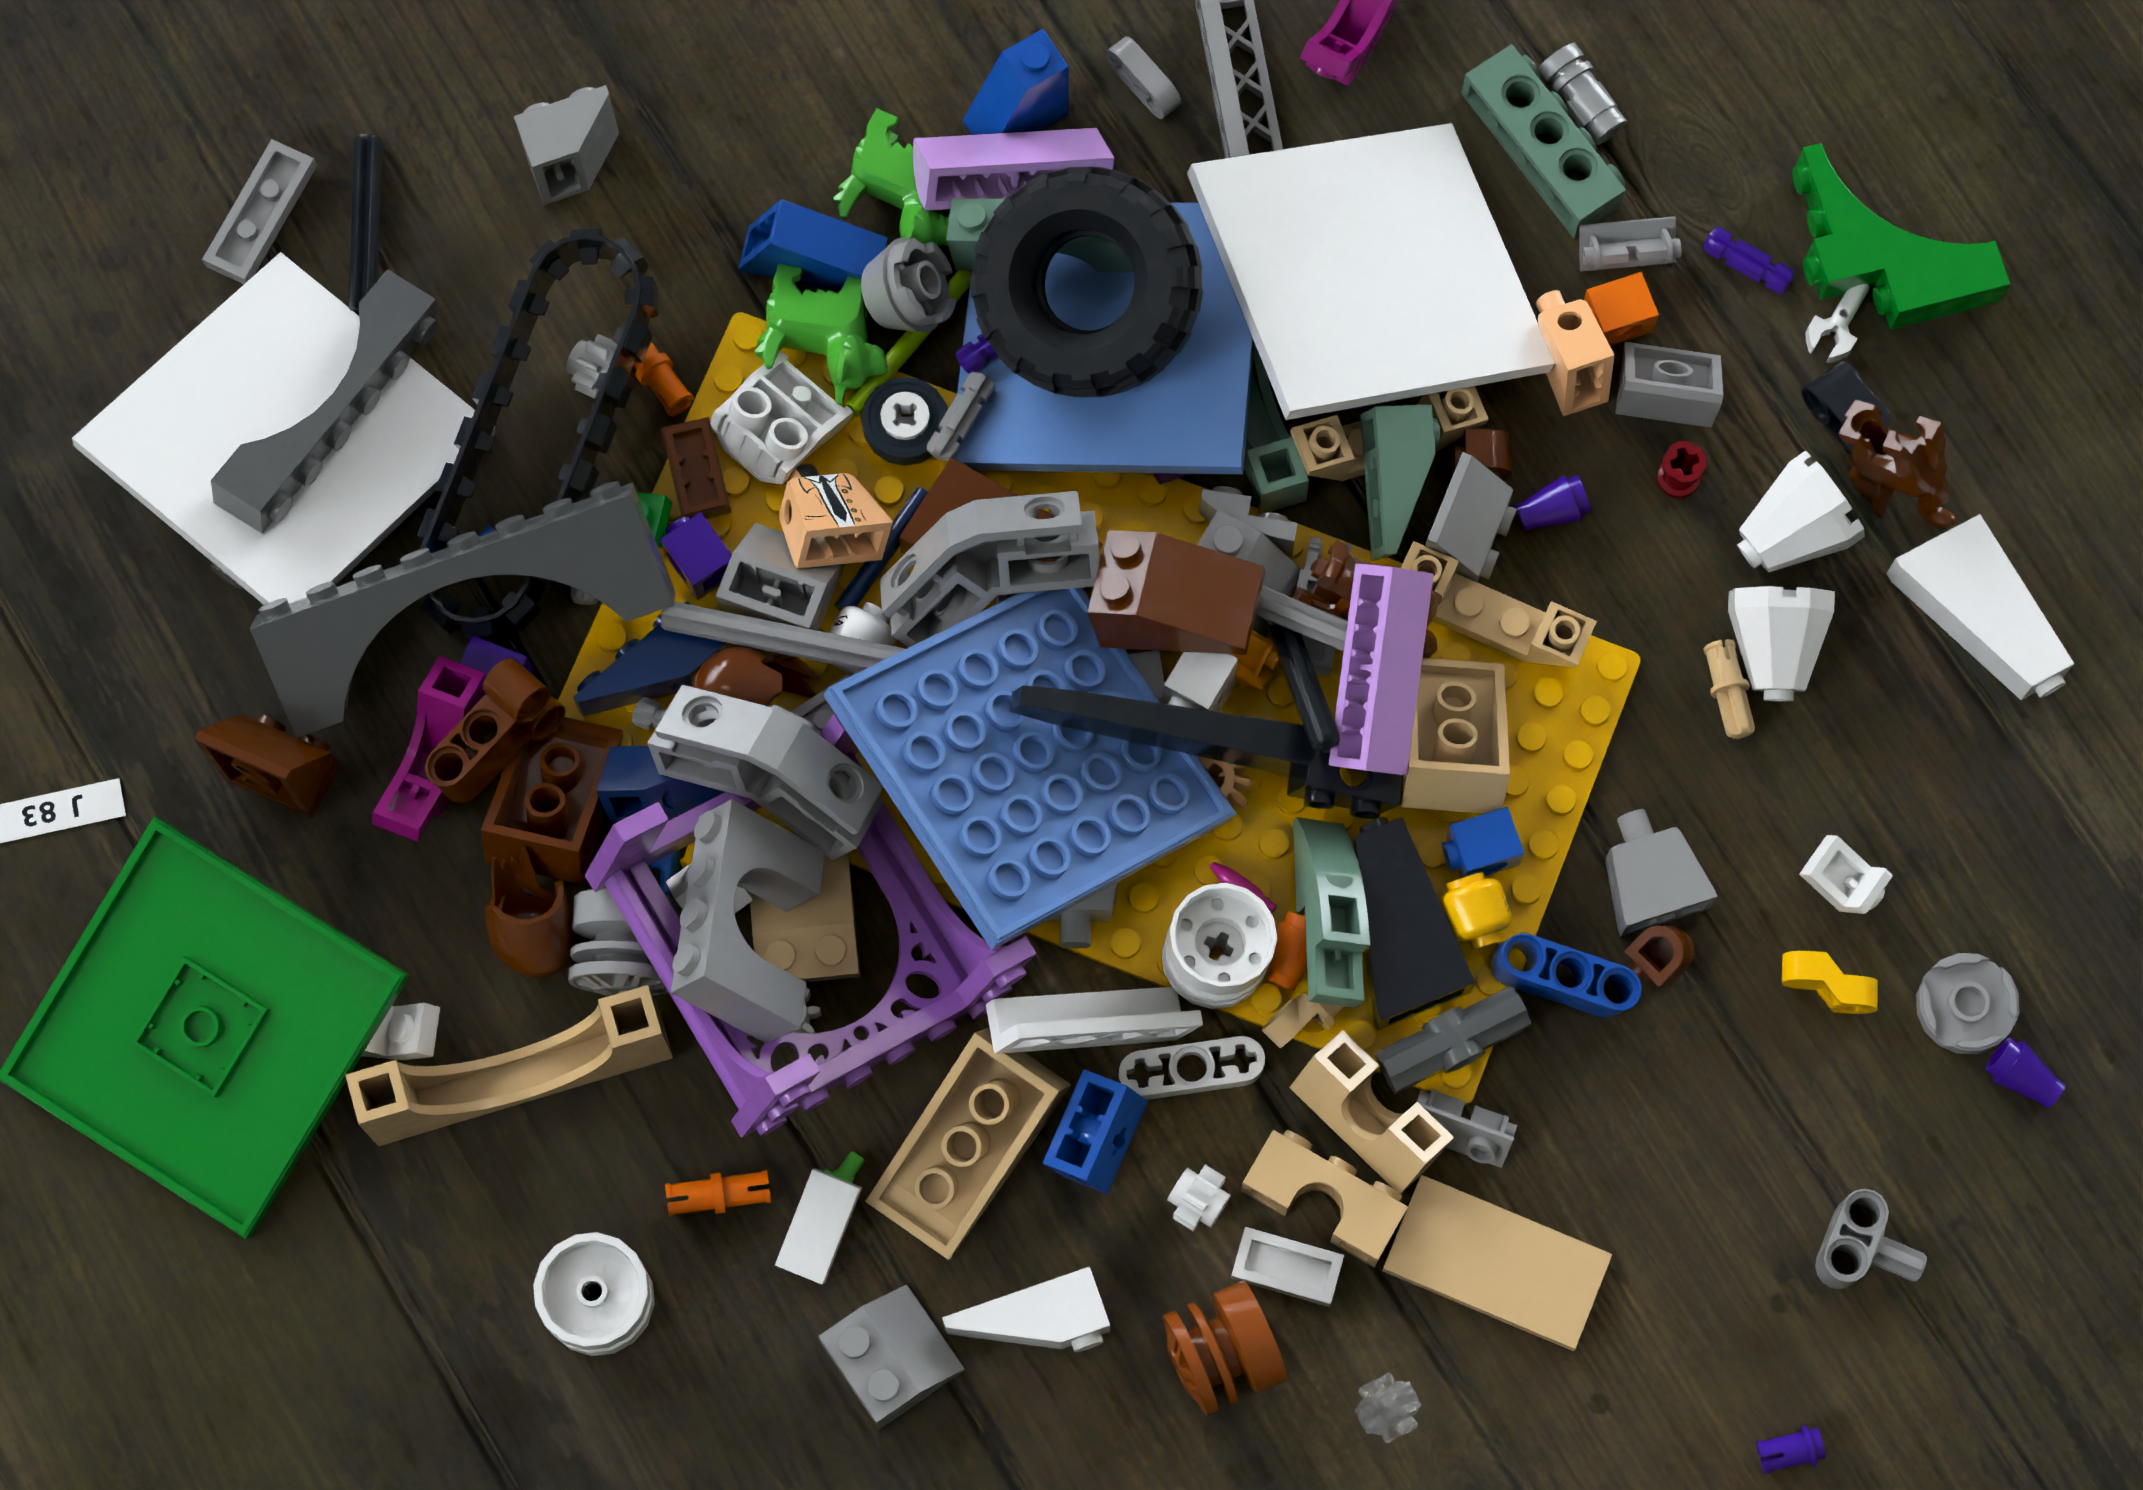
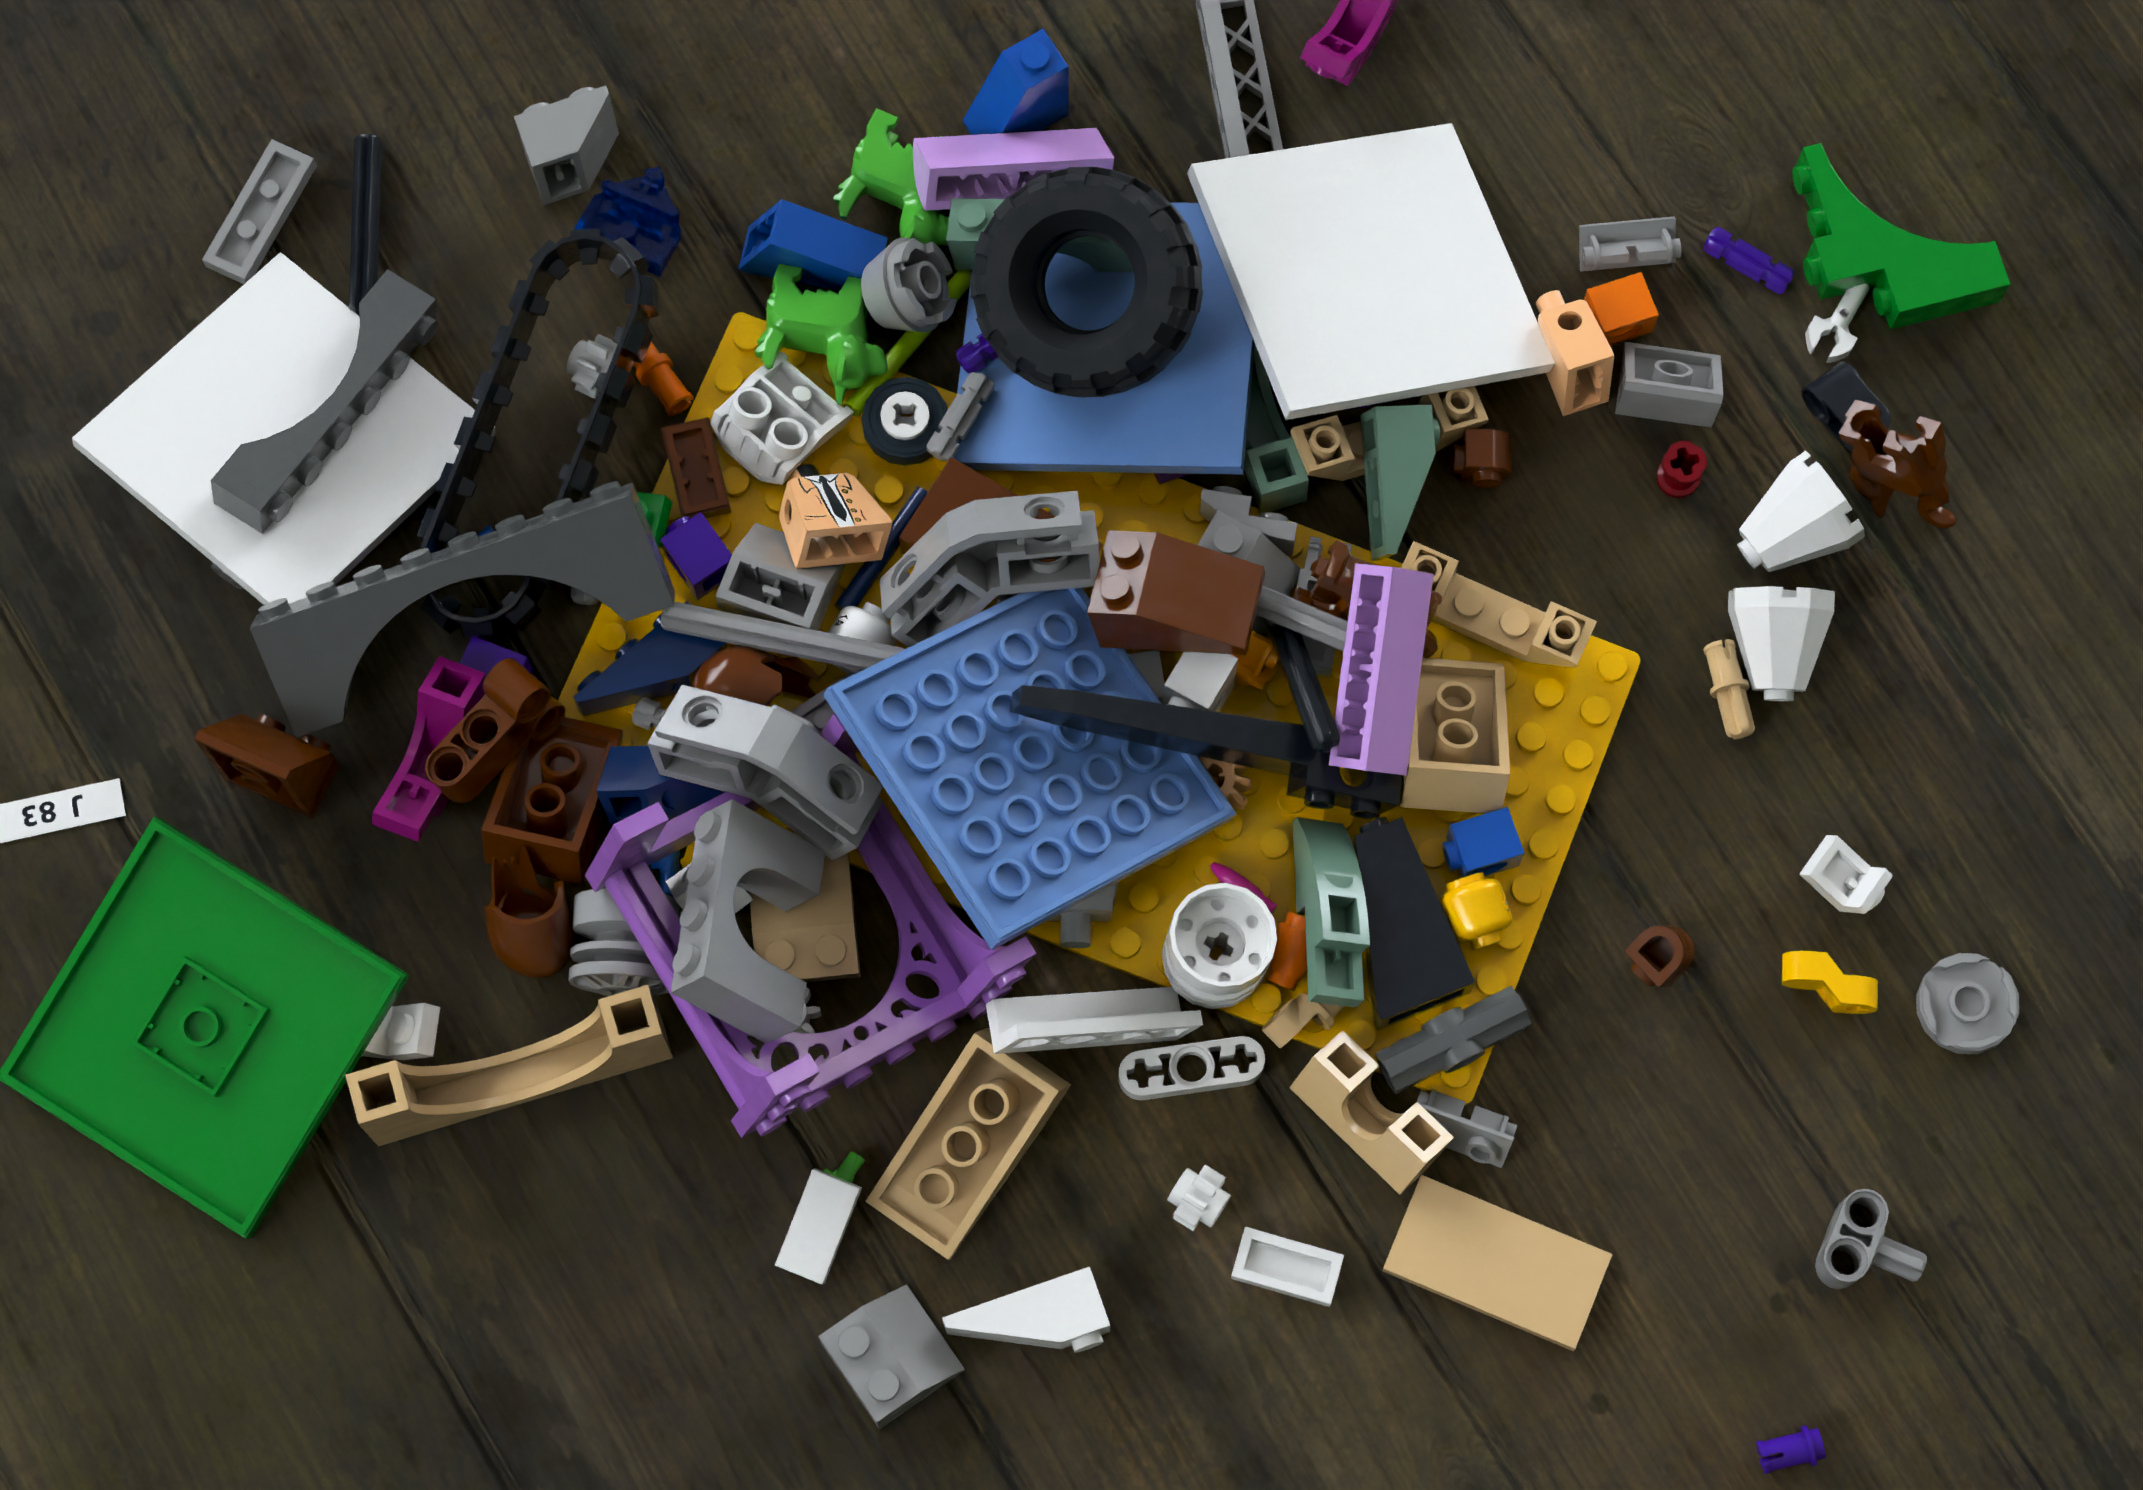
(613, 1318): white wheel -> none
(640, 214): none -> clear blue slope
(717, 1193): orange pin -> none
(1095, 1131): blue brick -> none
(1143, 77): light grey beam -> none
(1224, 1348): dark orange wheel -> none
(1290, 1169): tan arch -> none
(1388, 1407): clear gear -> none
(1471, 517): light grey slope -> none
(1544, 165): sand green brick -> none
(1555, 504): dark purple cone -> none
(1584, 96): light grey axle -> none
(1588, 973): blue beam -> none
(1654, 876): light grey torso -> none
(1984, 606): white slope -> none
(2023, 1072): dark purple cone -> none

